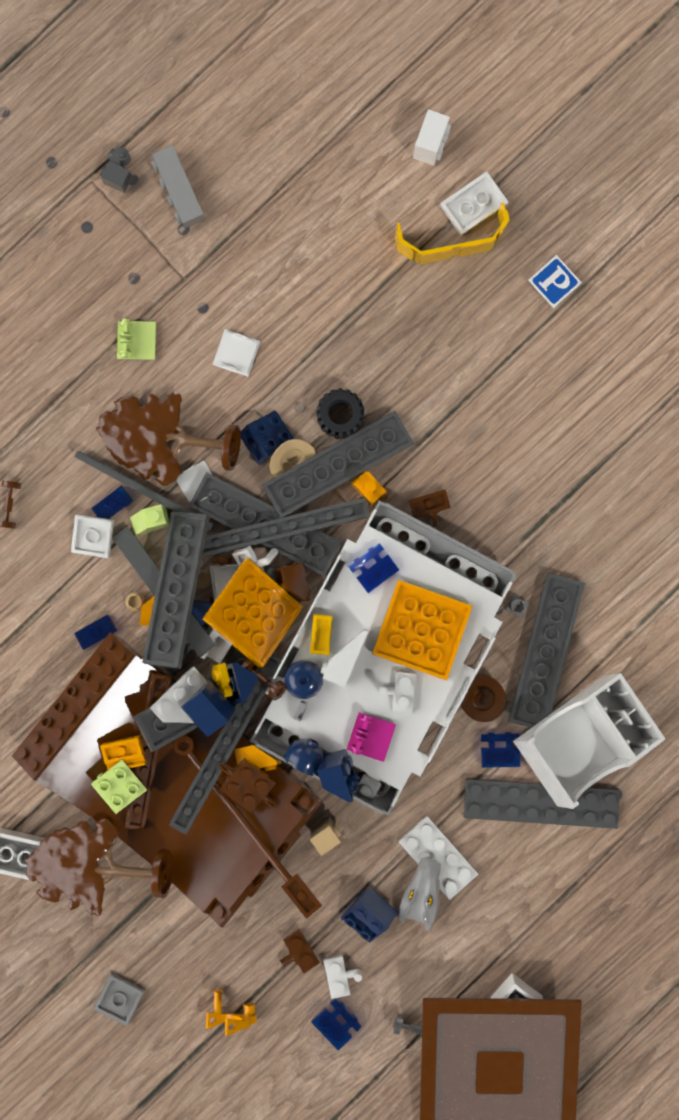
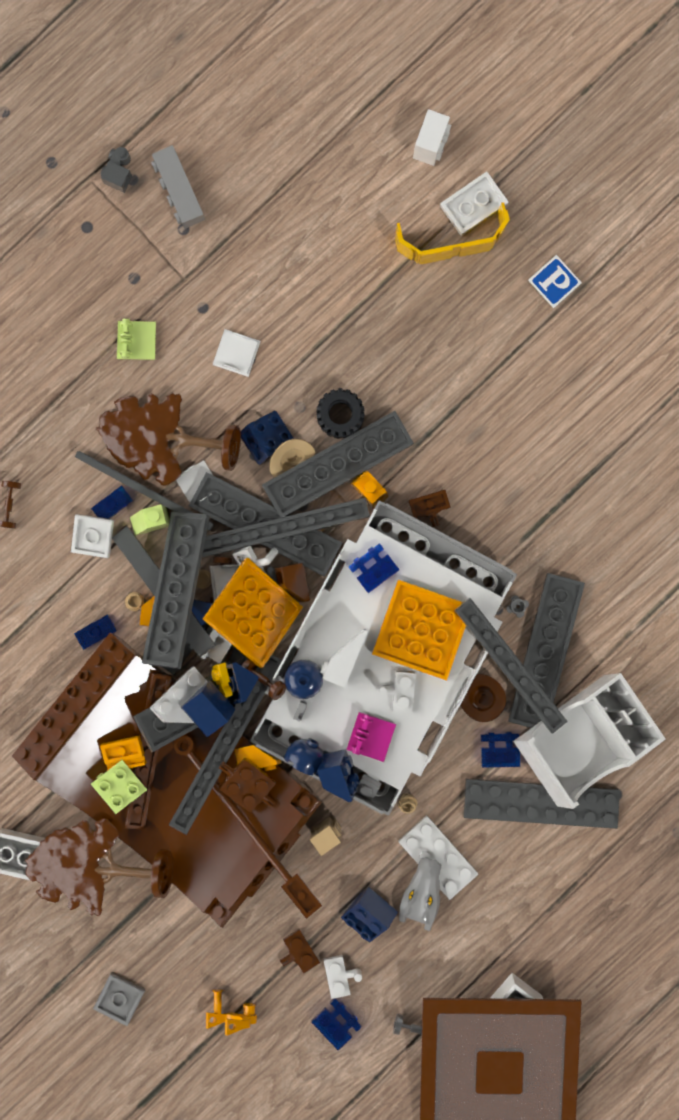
(321, 634): yellow plate -> none
(407, 803): none -> tan plate
(510, 665): none -> dark grey tile

